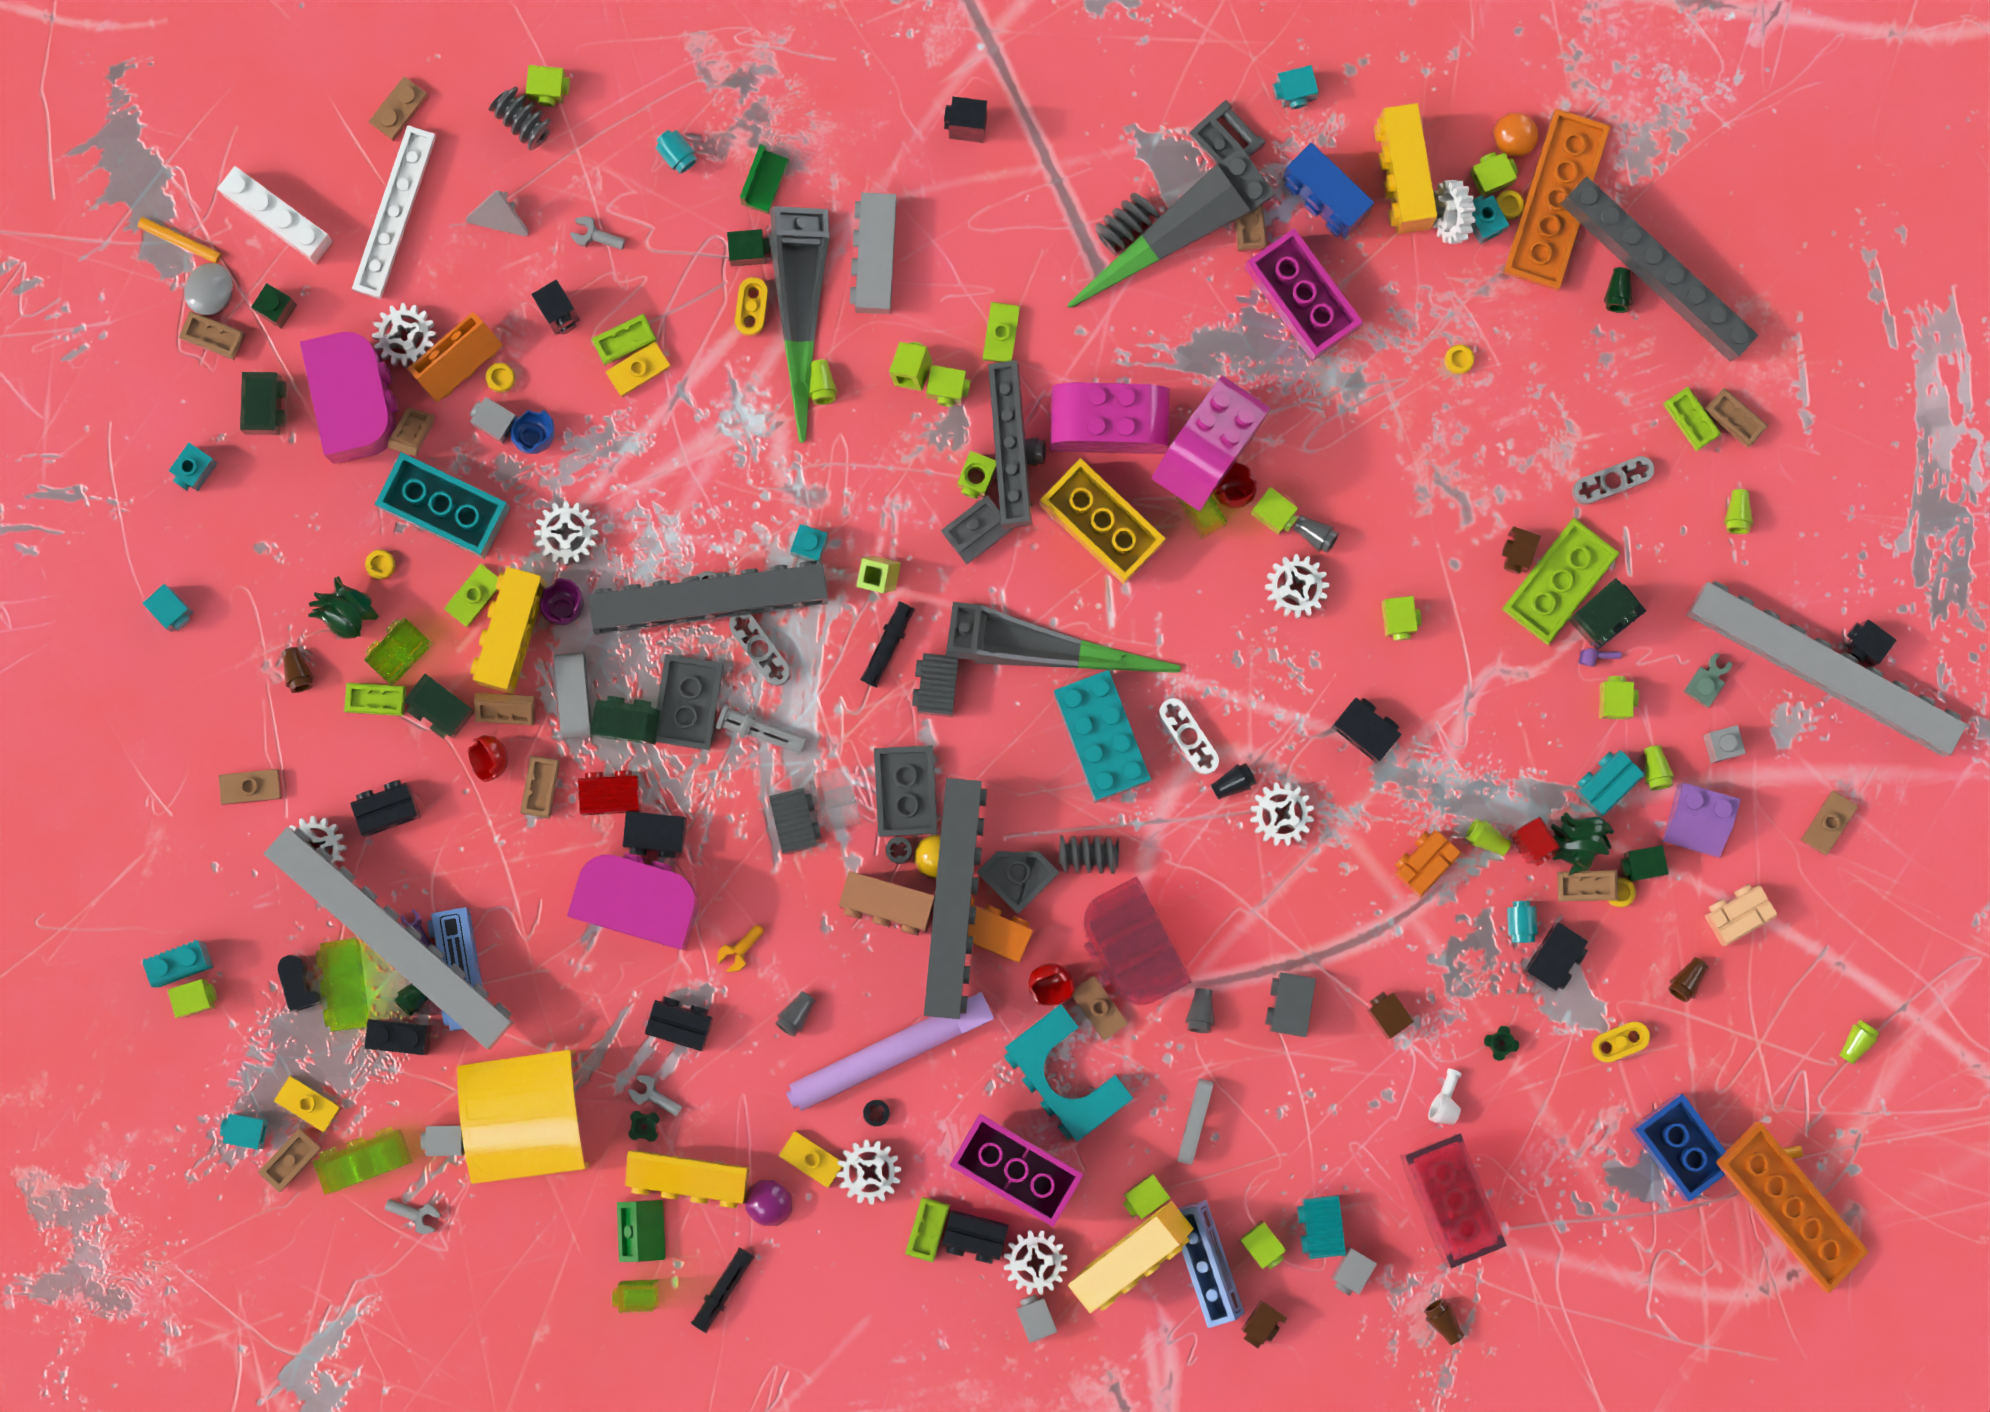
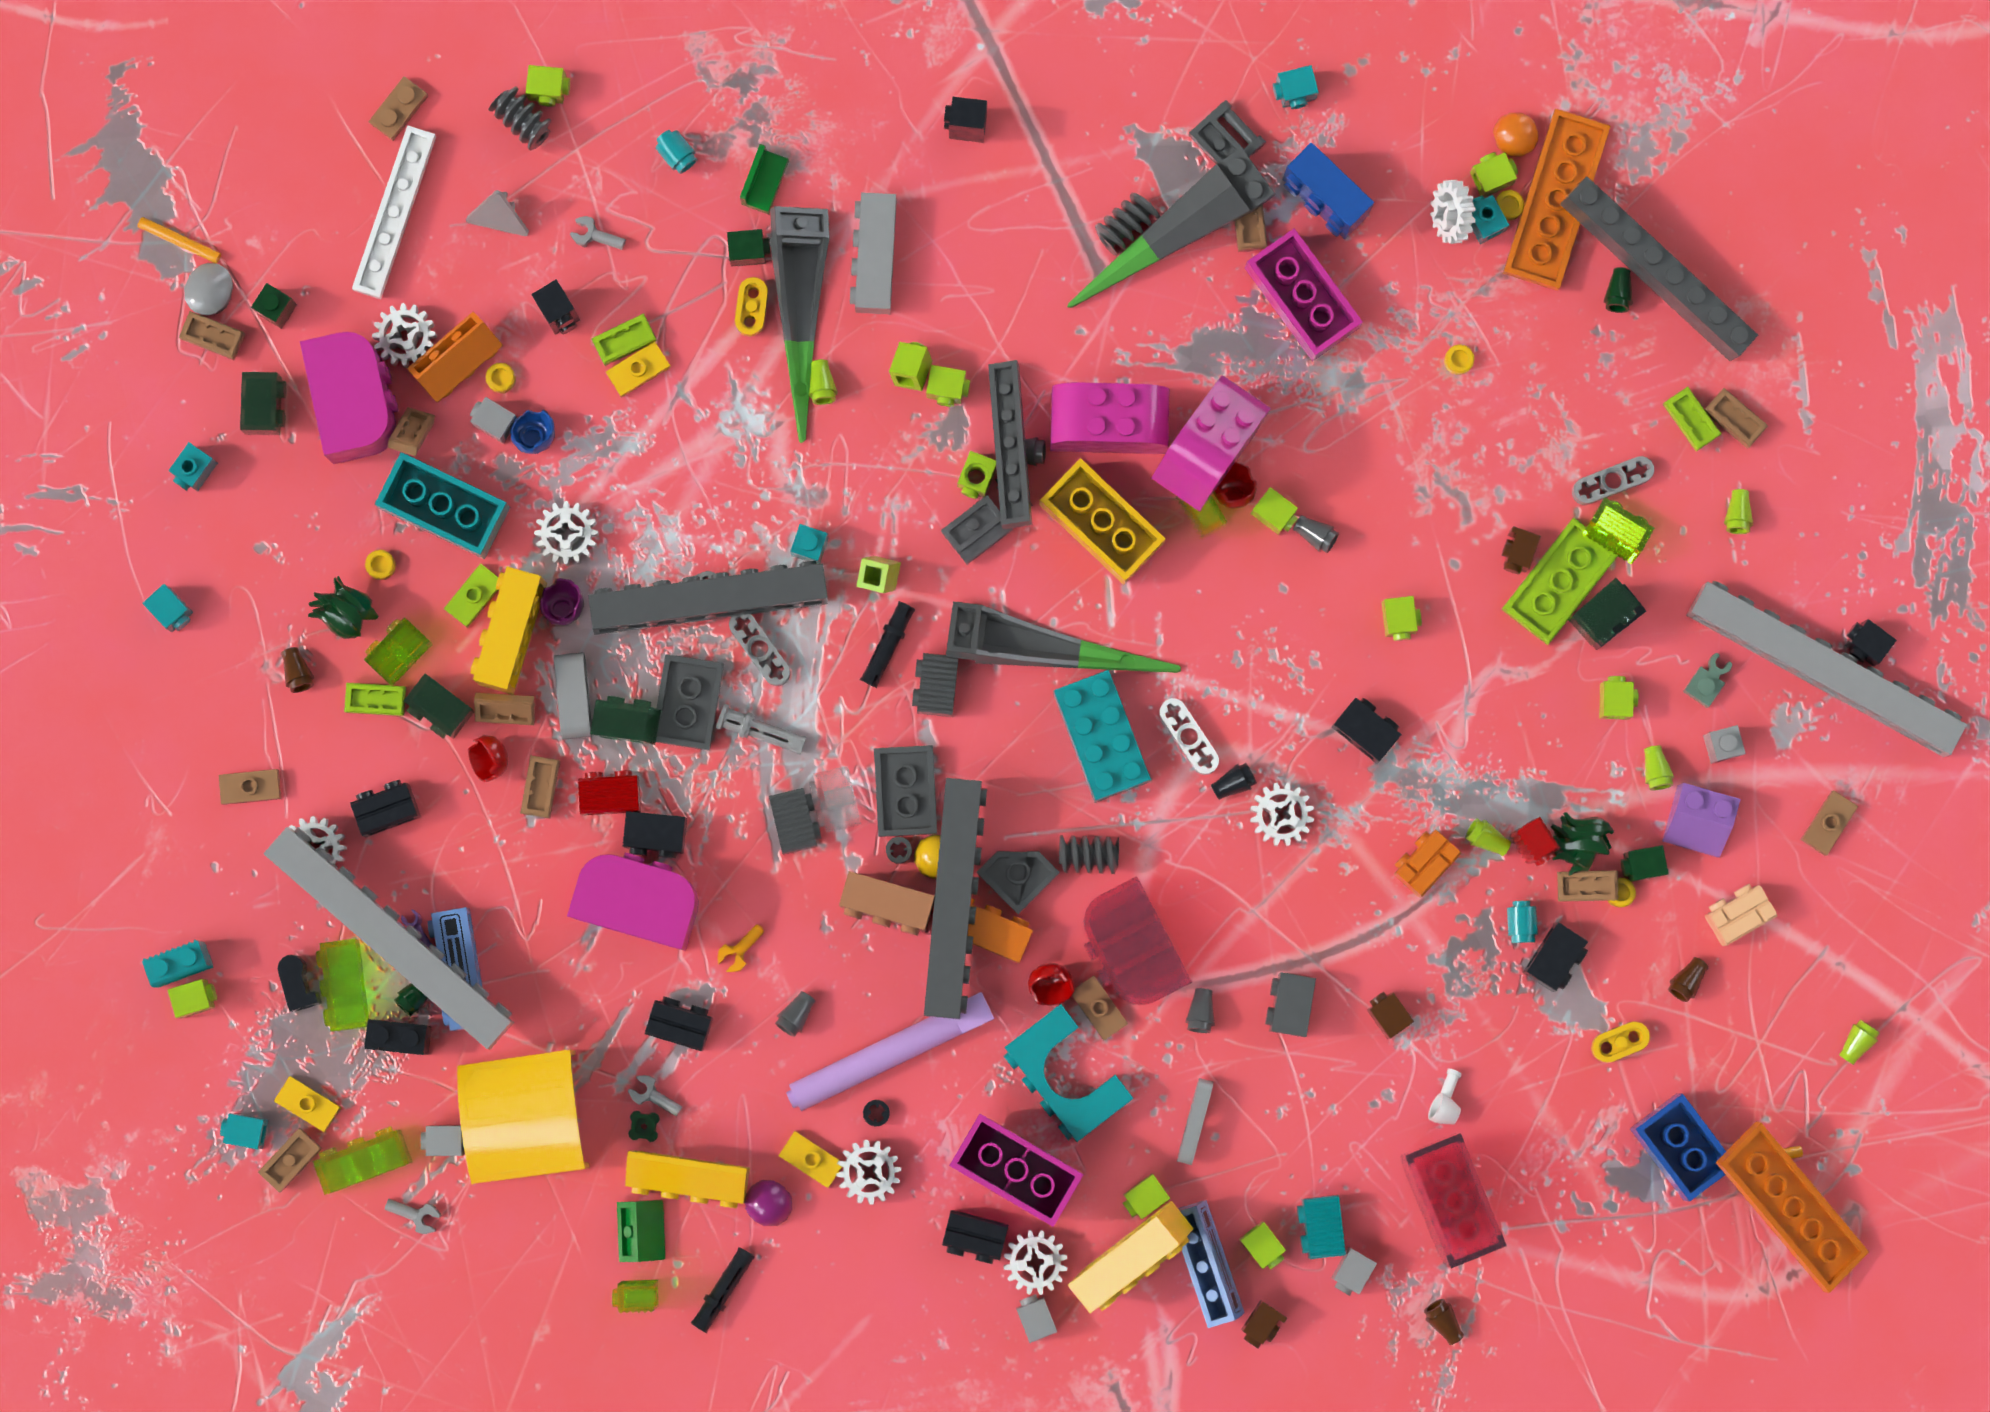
(275, 214): white brick -> none
(927, 1229): lime plate -> none
(1001, 332): lime plate -> none
(1308, 581): white gear -> none
(1406, 169): yellow brick -> none
(1510, 1044): dark green plate -> none
(1589, 656): medium lavender hand -> none
(1609, 782): teal brick -> none
(1618, 530): none -> clear neon green brick

